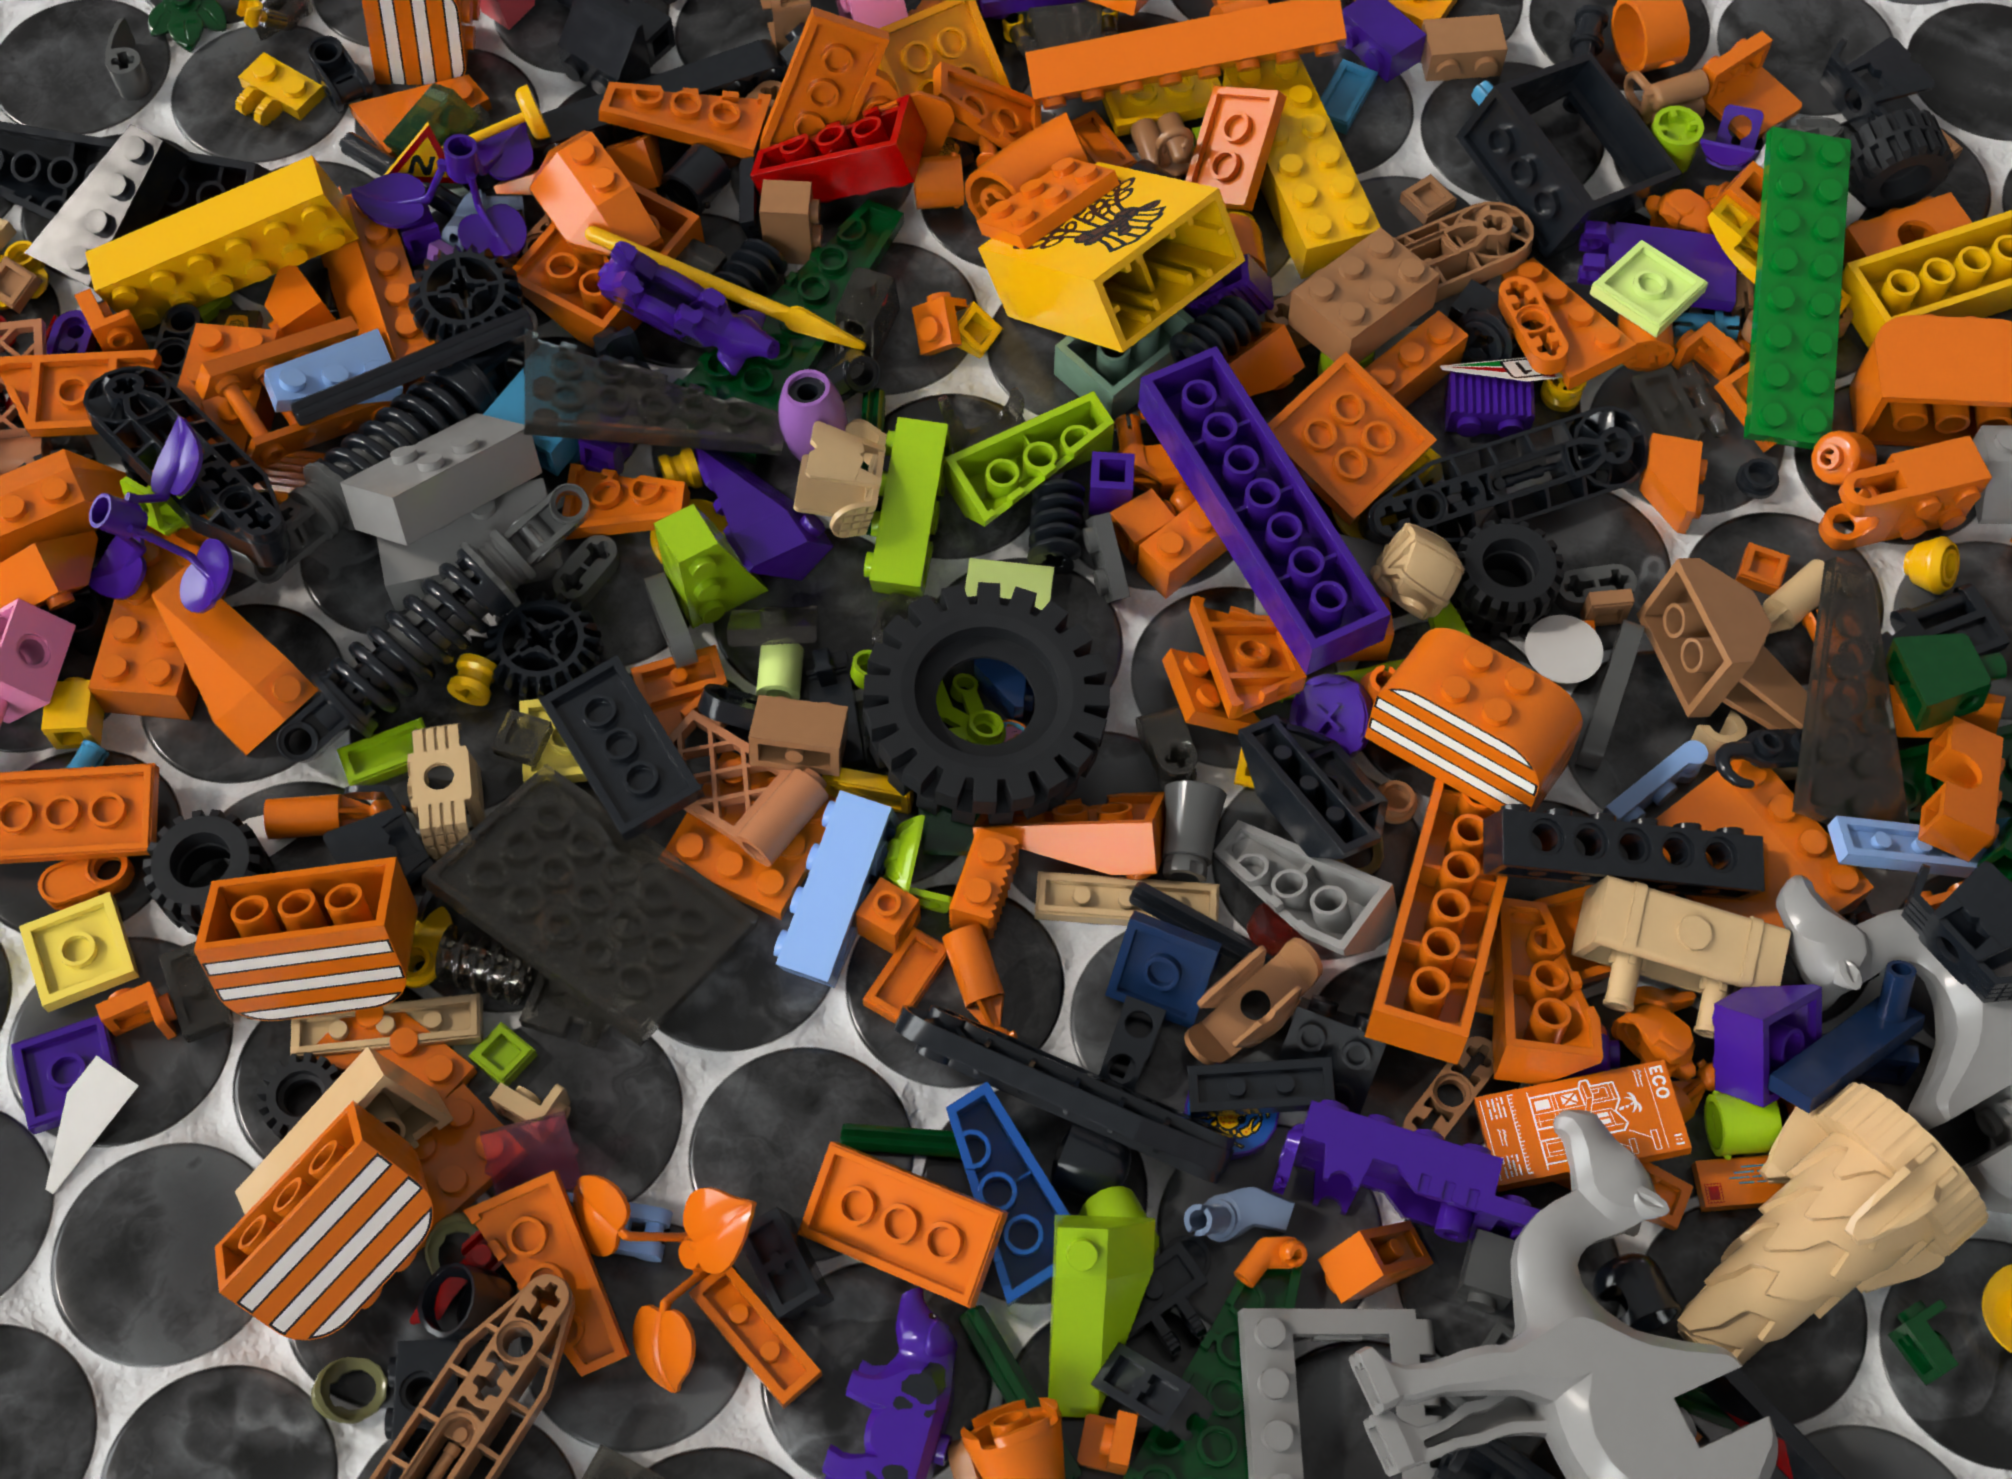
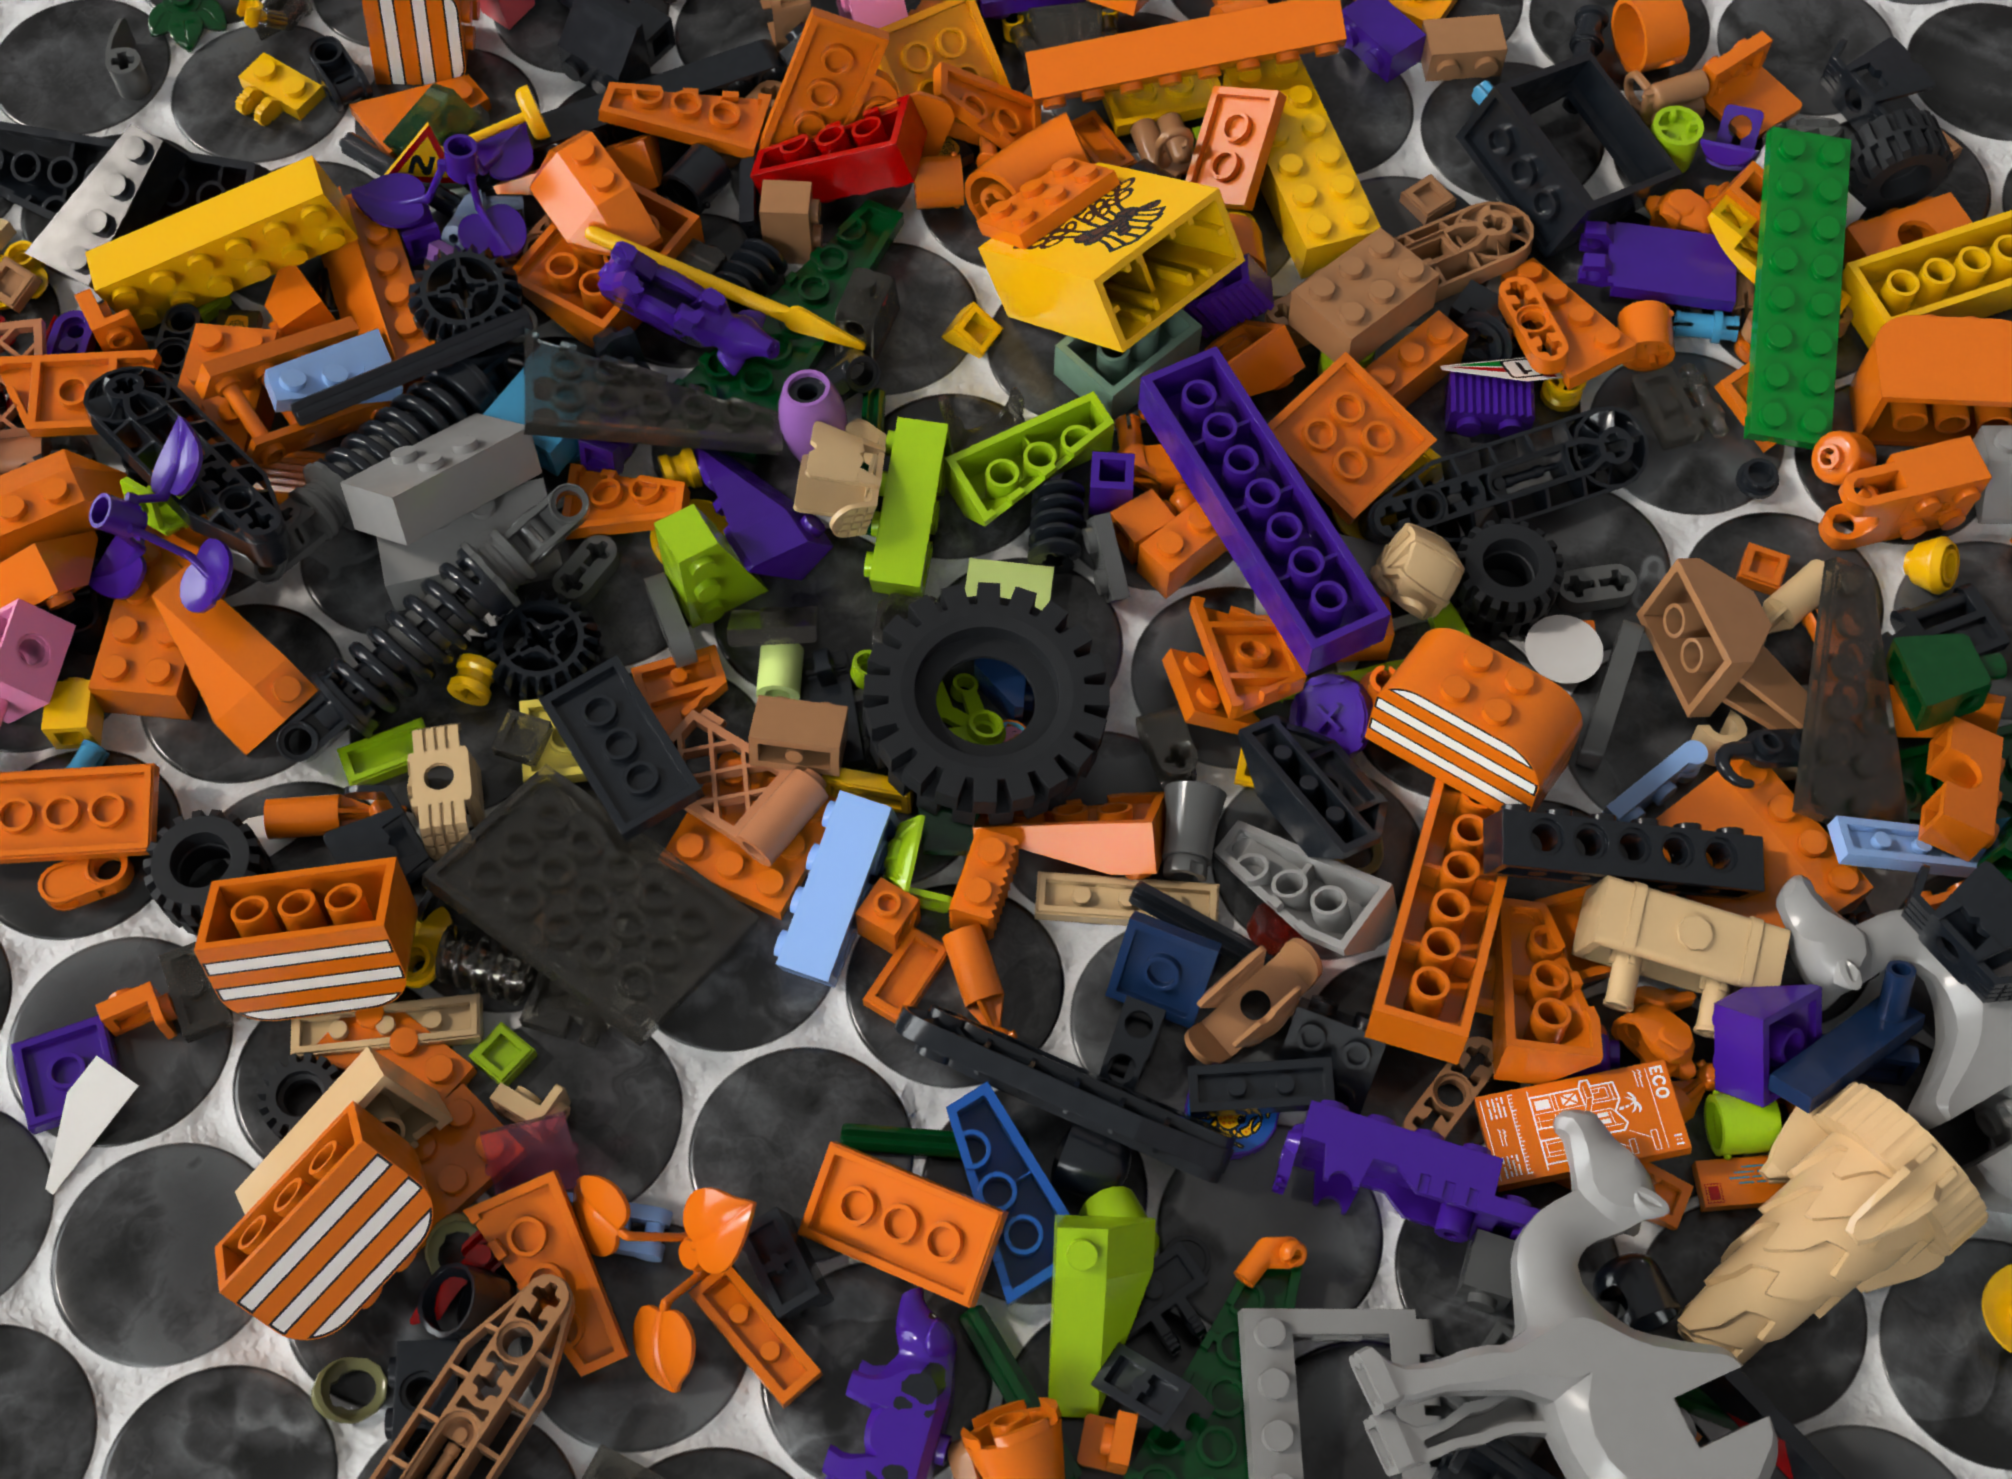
(78, 952): light yellow plate -> none
(728, 705): black beam -> none
(938, 323): orange bracket -> none
(1223, 325): black piece -> none
(1237, 1212): sand blue arm -> none
(1347, 94): dark azure tile -> none
(1374, 1260): orange slope -> none
(1401, 801): medium nougat plate -> none
(1607, 606): medium nougat tile -> none
(1648, 288): yellowish green tile -> none
(1673, 479): orange slope -> none
(1711, 349): orange bracket -> none
(1920, 1344): dark green bracket -> none

